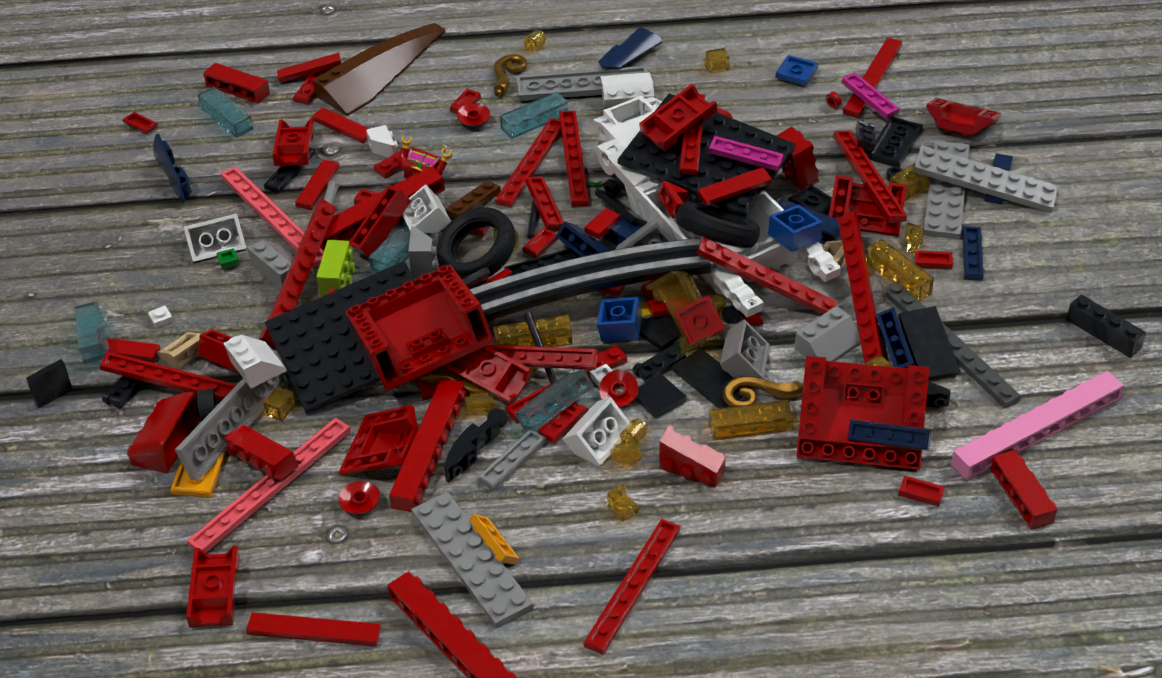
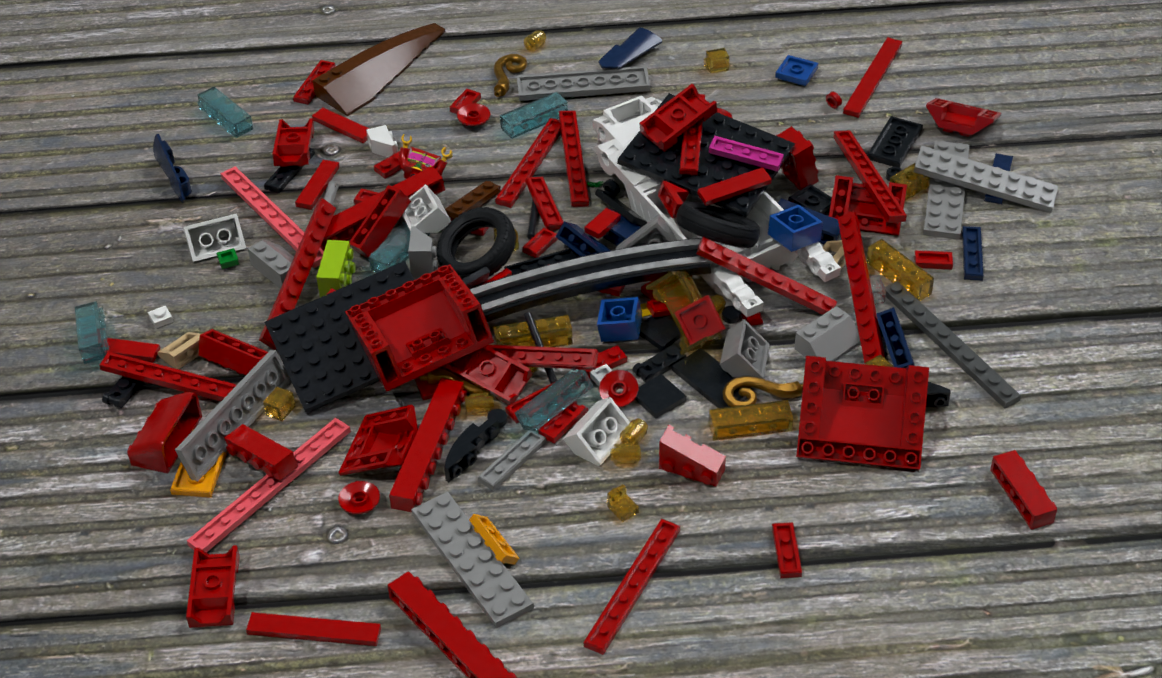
(49, 383): black tile -> none
(140, 122): red tile -> none
(206, 402): black tyre -> none
(236, 83): red brick -> none
(253, 359): white slope -> none
(309, 67): red tile -> none
(625, 87): white slope -> none
(786, 550): none -> red tile
(865, 135): black plate -> none
(870, 95): dark pink plate -> none
(889, 434): dark blue tile -> none
(914, 237): clear yellow bracket -> none
(921, 491): red tile -> none
(929, 342): black tile -> none
(1037, 424): bright pink brick -> none
(1106, 326): black brick -> none

